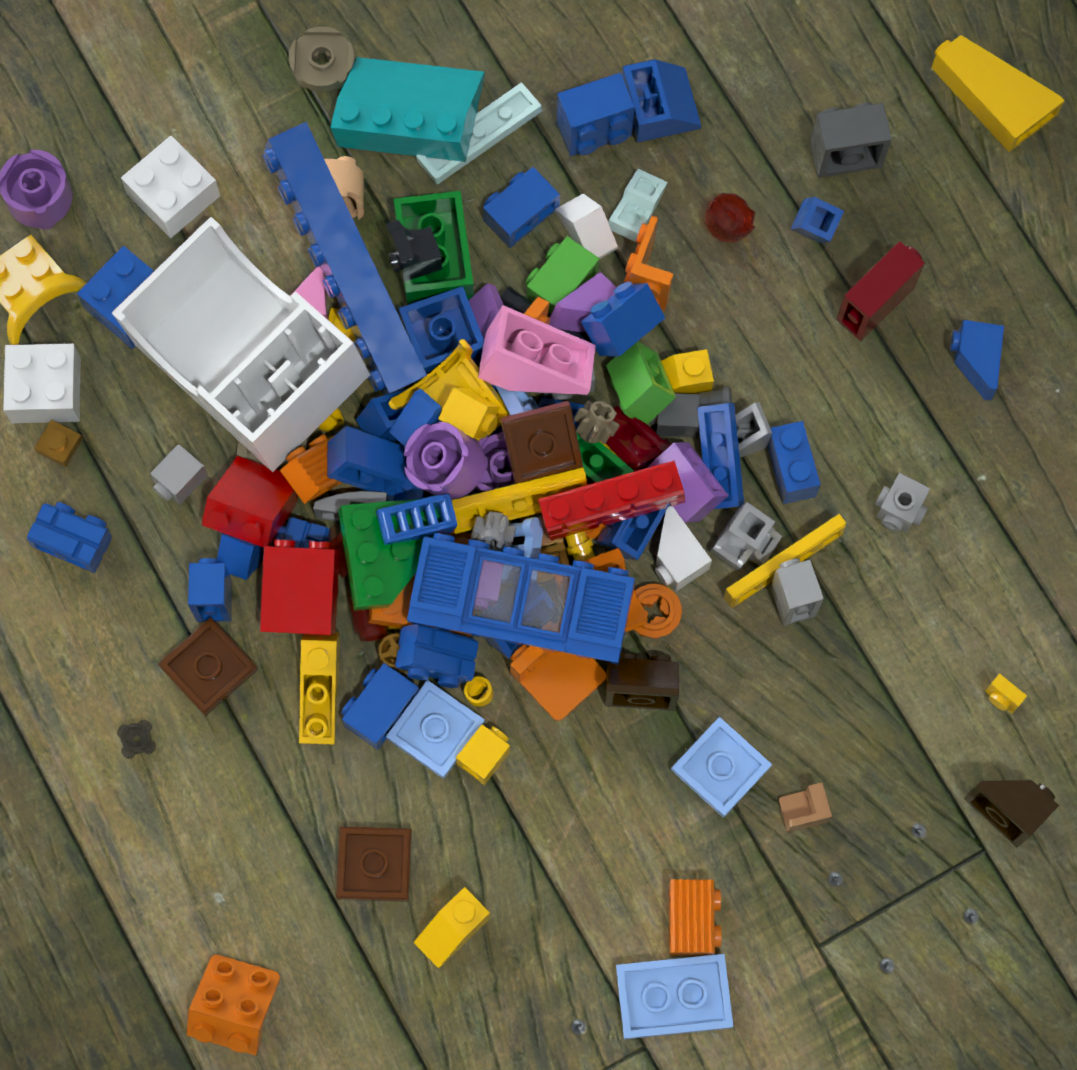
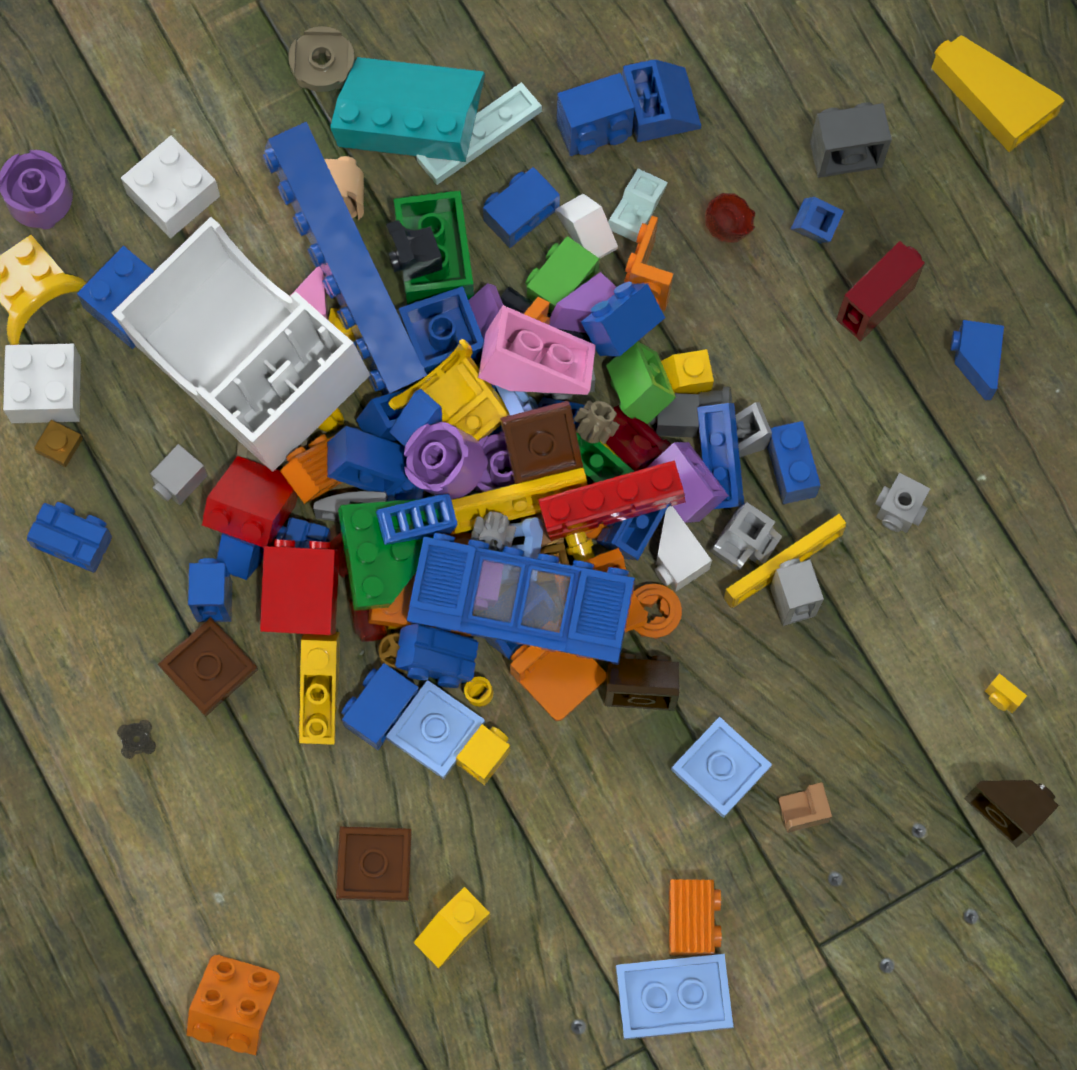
(470, 413): yellow brick -> none

